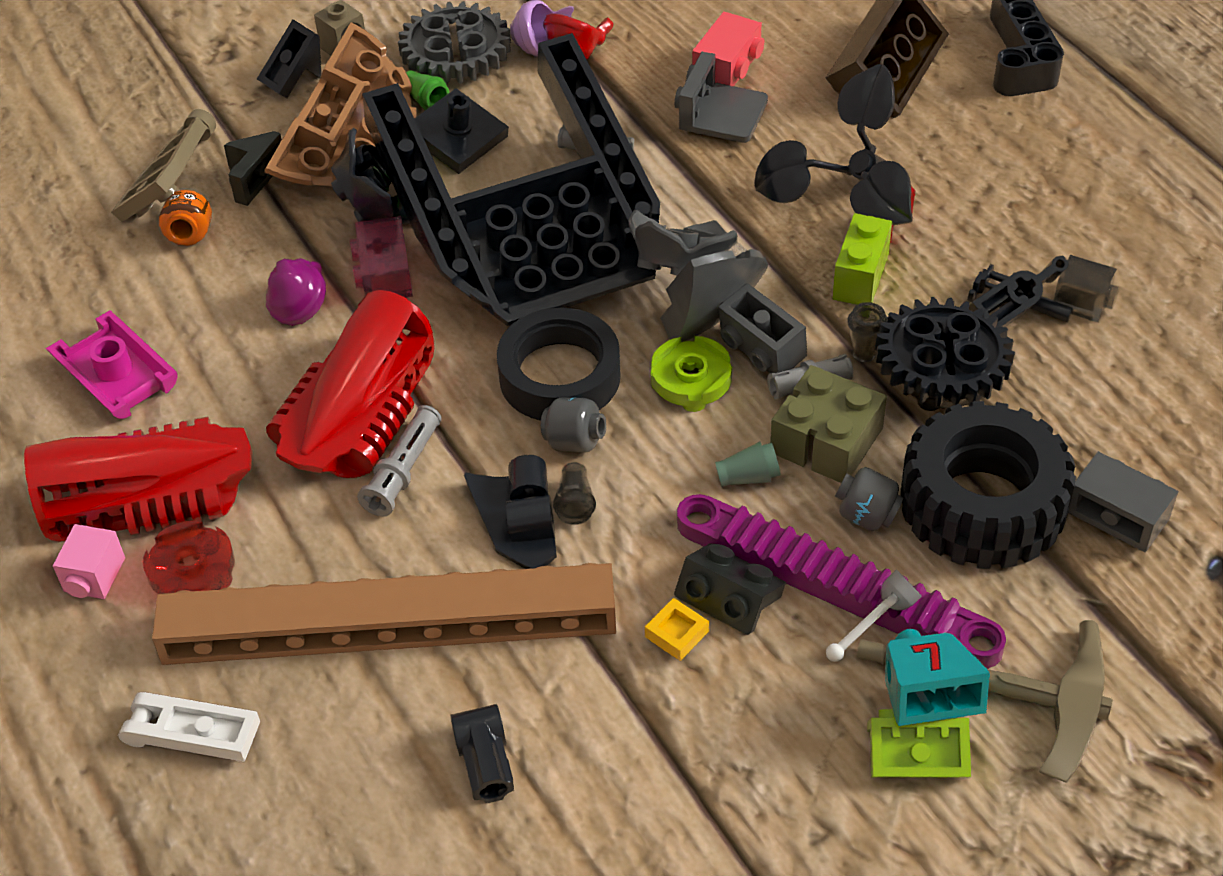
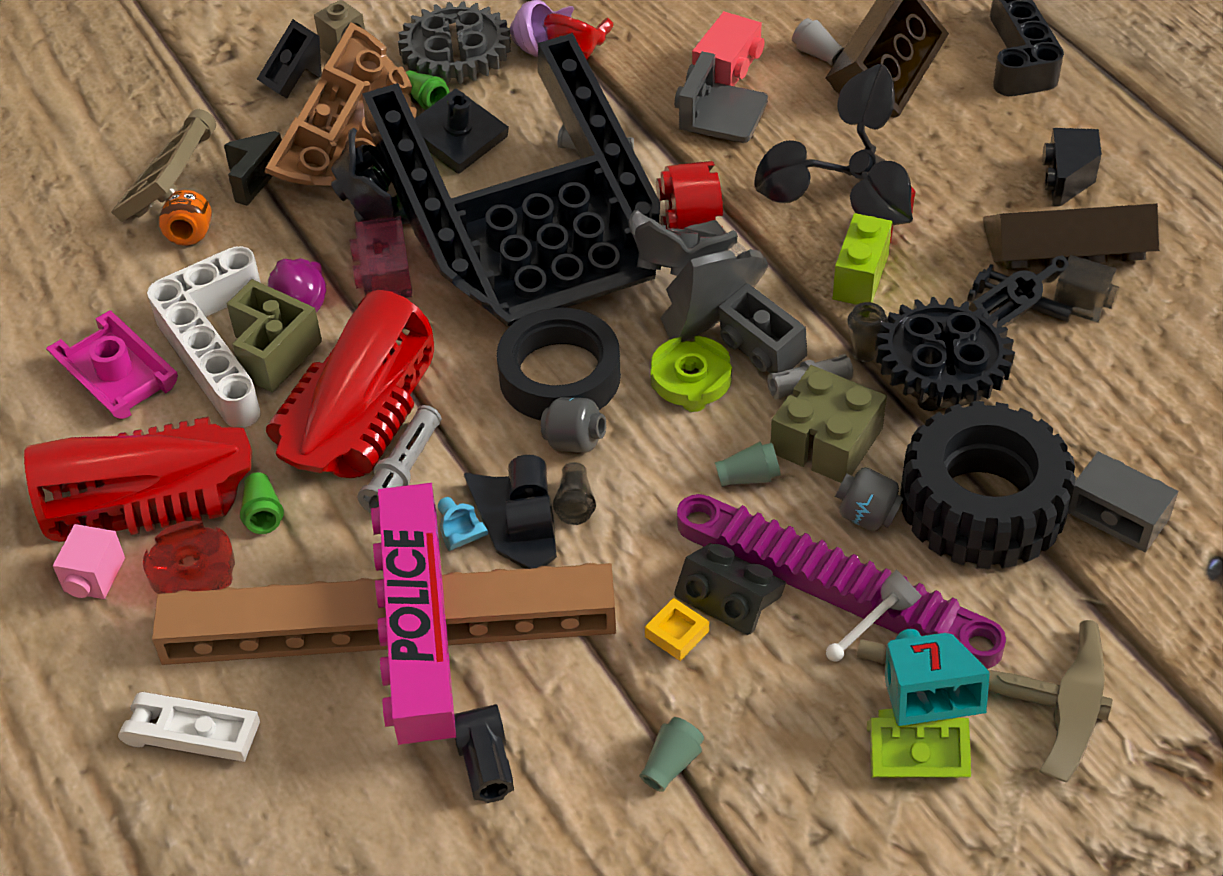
(181, 309): none -> white beam
(260, 505): none -> bright green cone
(271, 333): none -> olive brick
(415, 615): none -> dark pink brick
(459, 524): none -> medium azure piece
(672, 752): none -> sand green cone
(689, 194): none -> red brick
(816, 41): none -> light grey cone
(1072, 162): none -> black slope
(1074, 232): none -> dark brown slope

